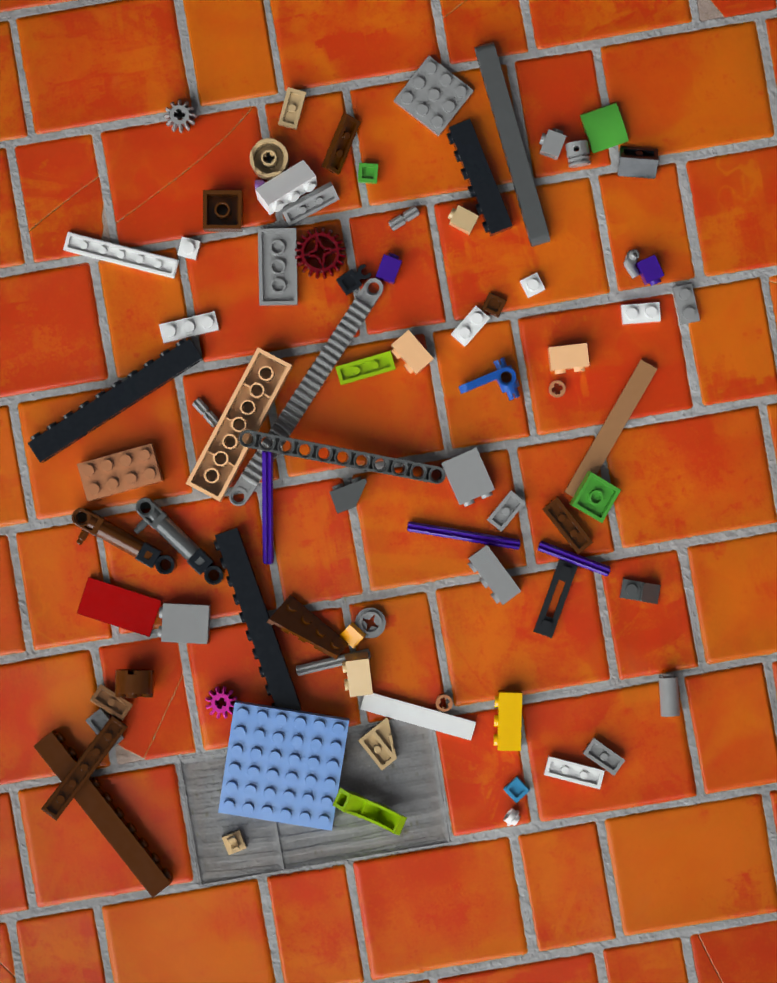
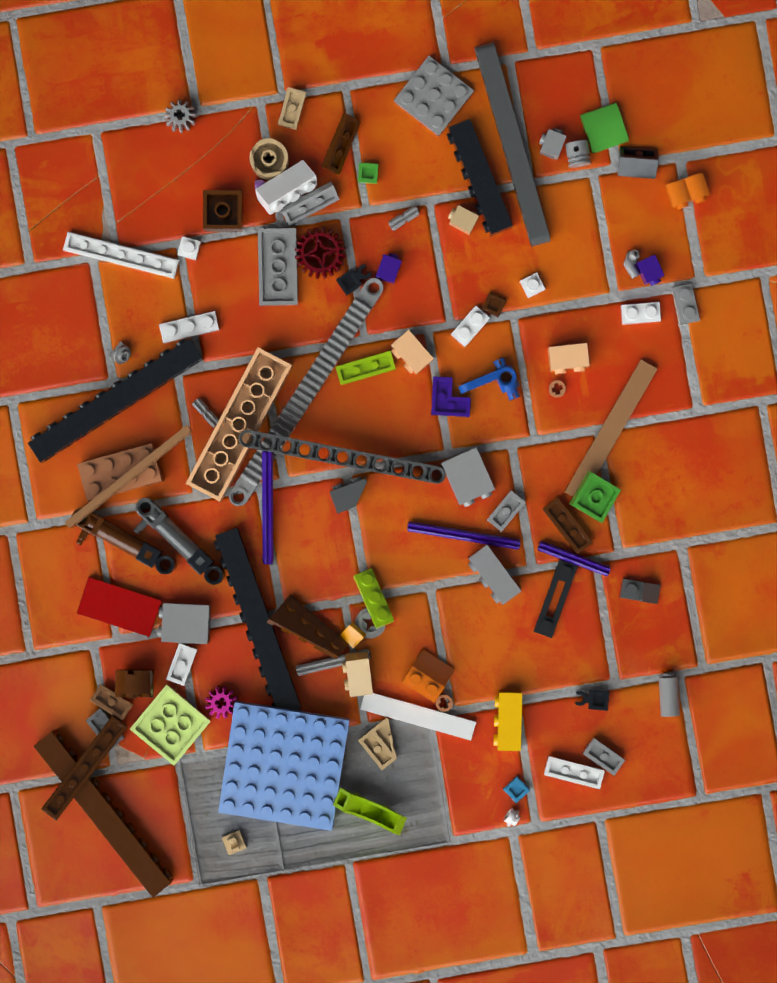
(120, 353): none -> light grey plate
(128, 477): none -> medium nougat tile
(170, 724): none -> yellowish green plate
(181, 664): none -> white plate
(373, 598): none -> lime plate
(428, 675): none -> orange slope
(446, 405): none -> dark purple plate
(596, 699): none -> black plate
(687, 190): none -> orange brick

